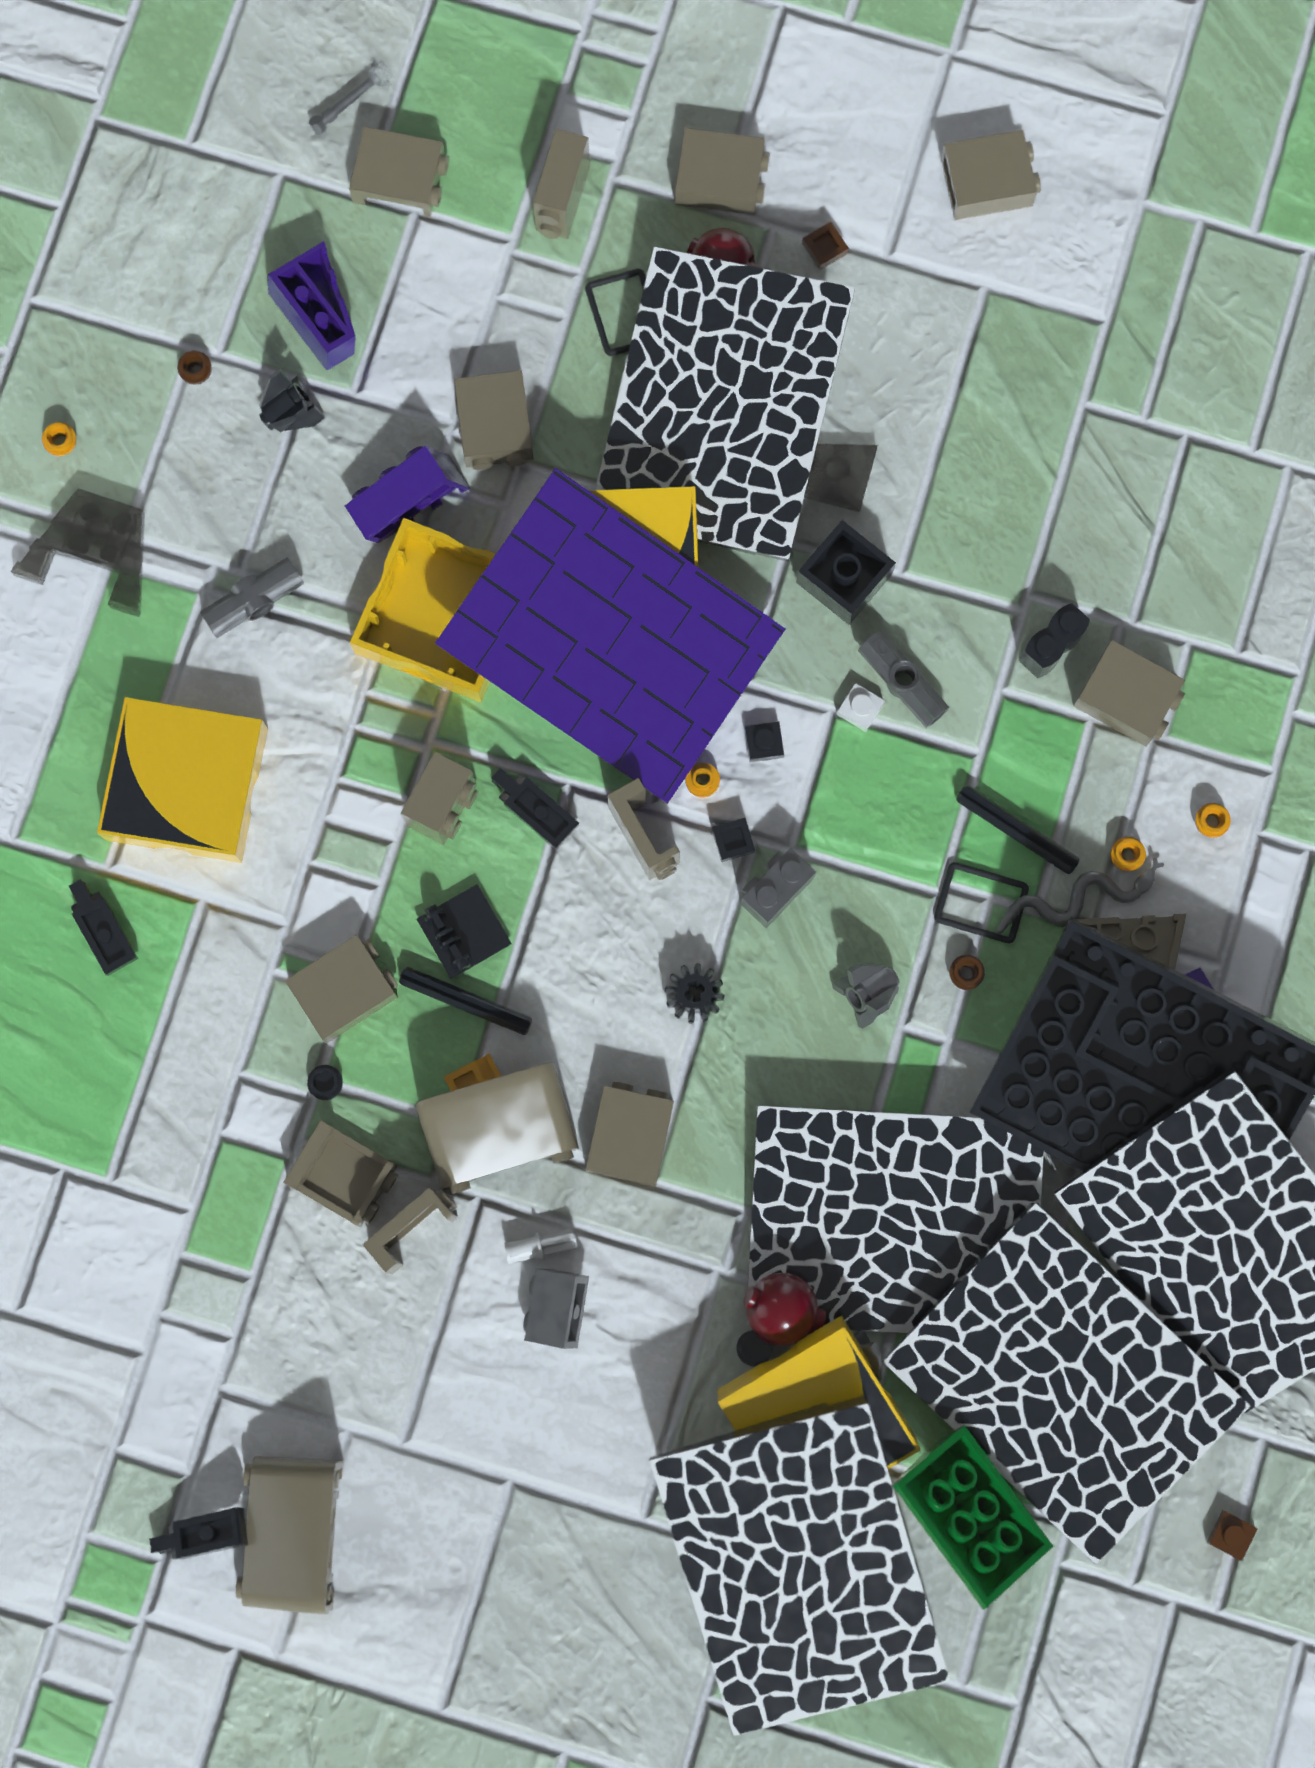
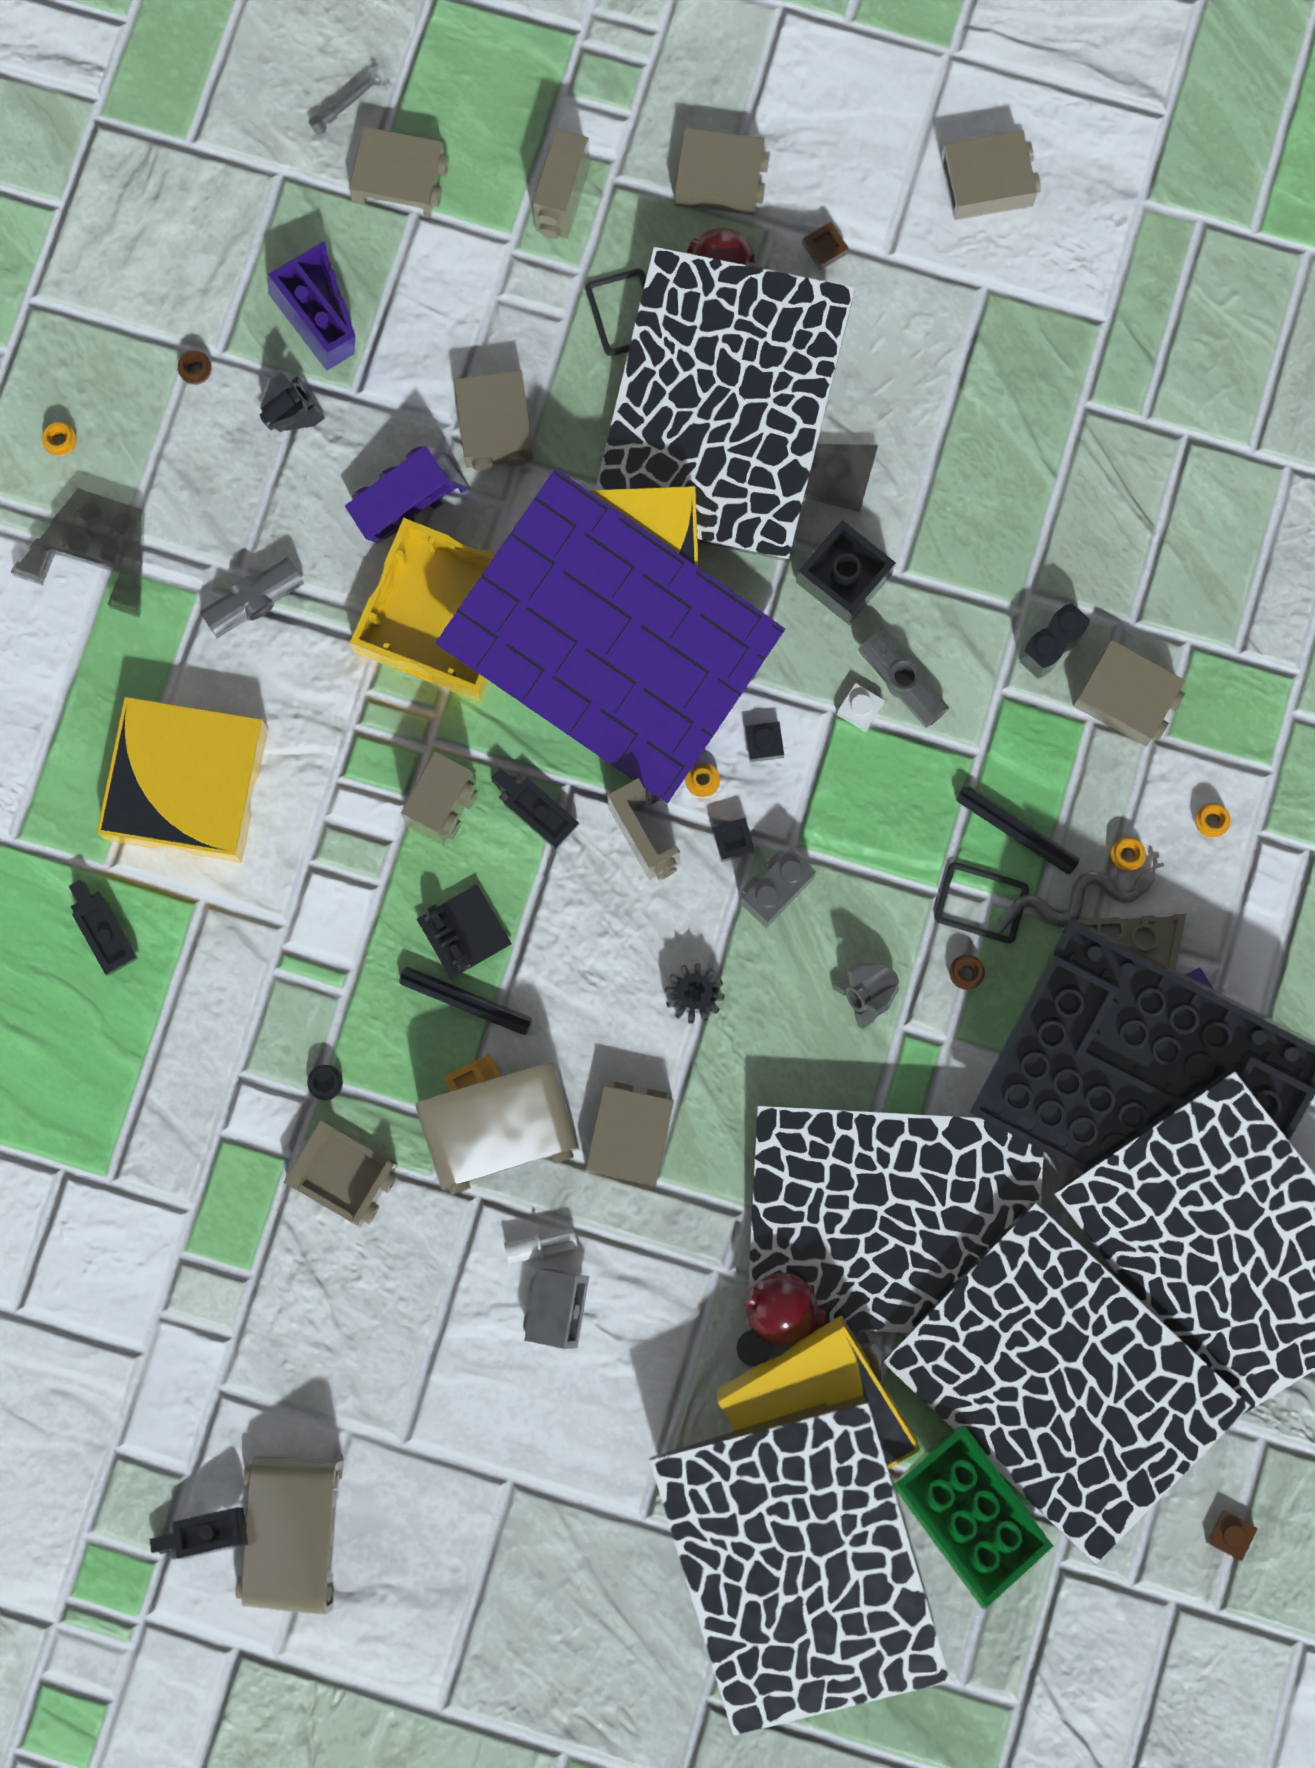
(342, 988): dark tan brick -> none
(381, 1242): dark tan panel -> none

